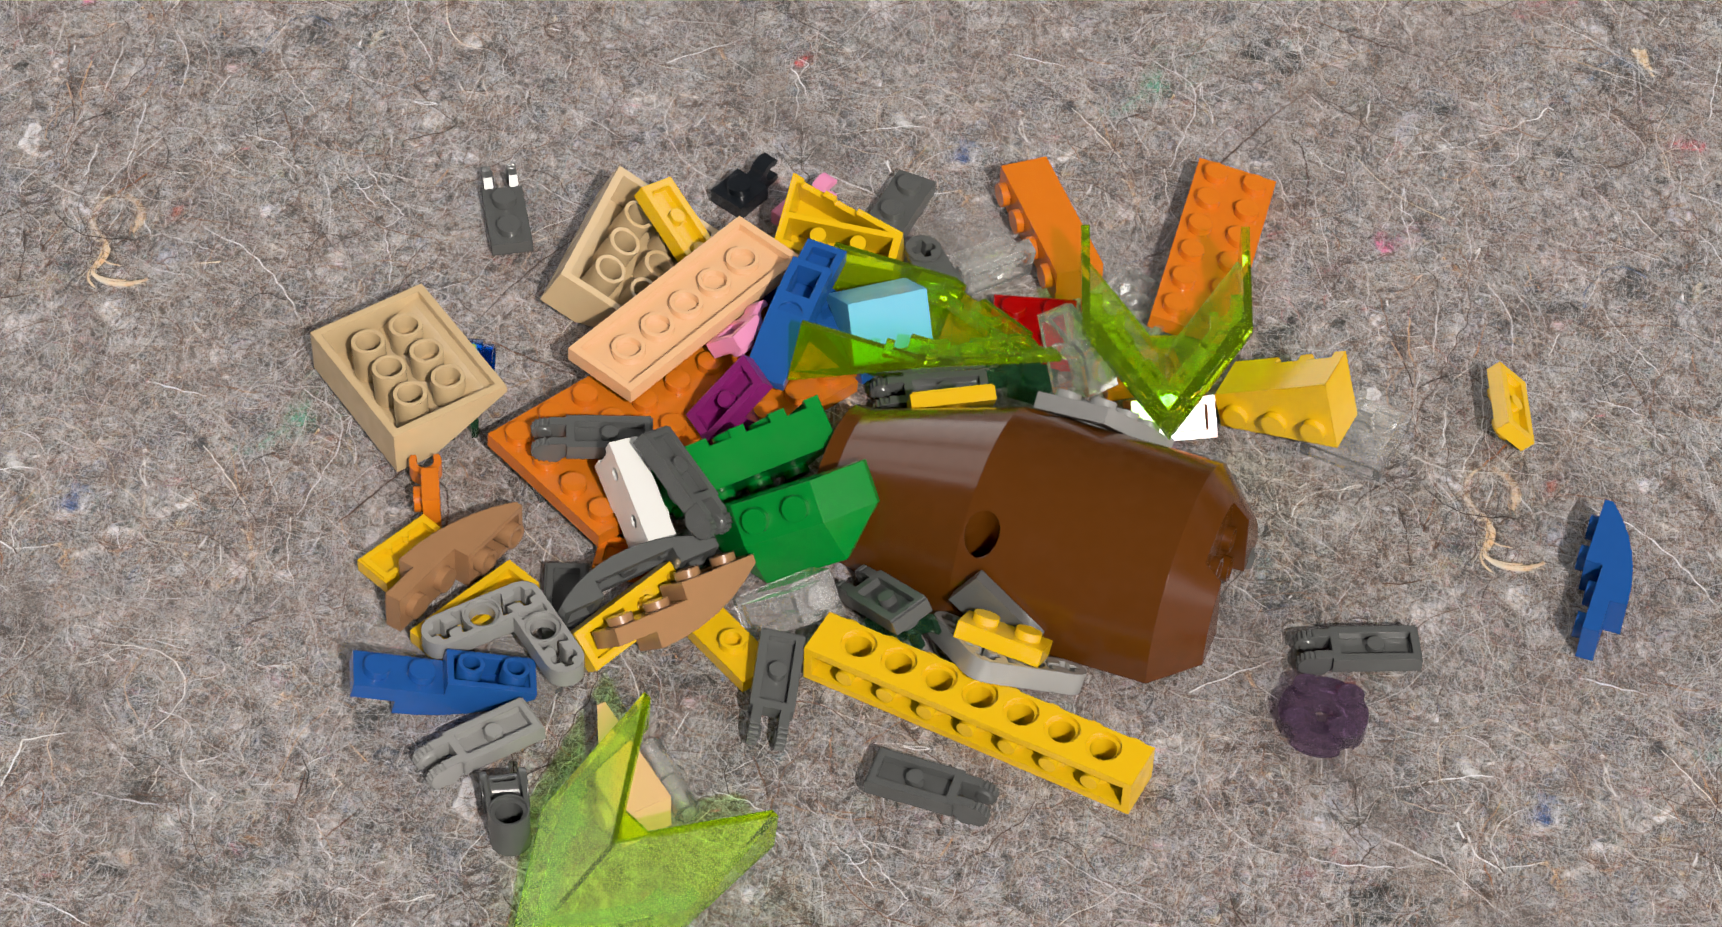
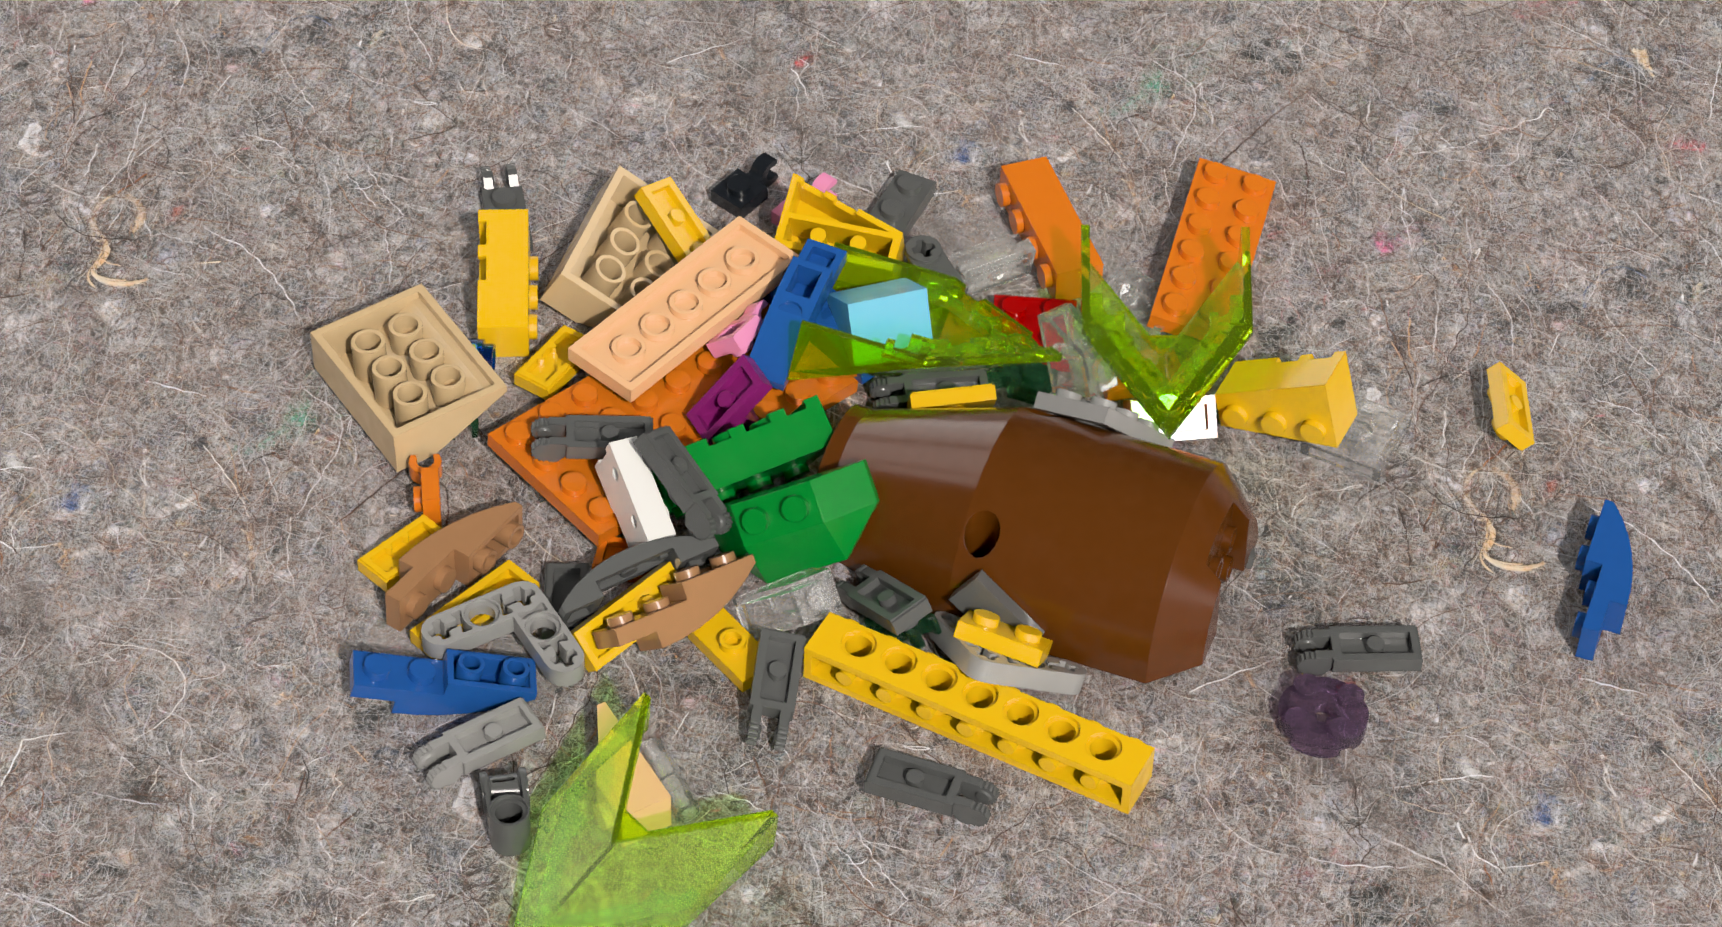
(505, 282): none -> yellow wedge
(549, 367): none -> yellow plate

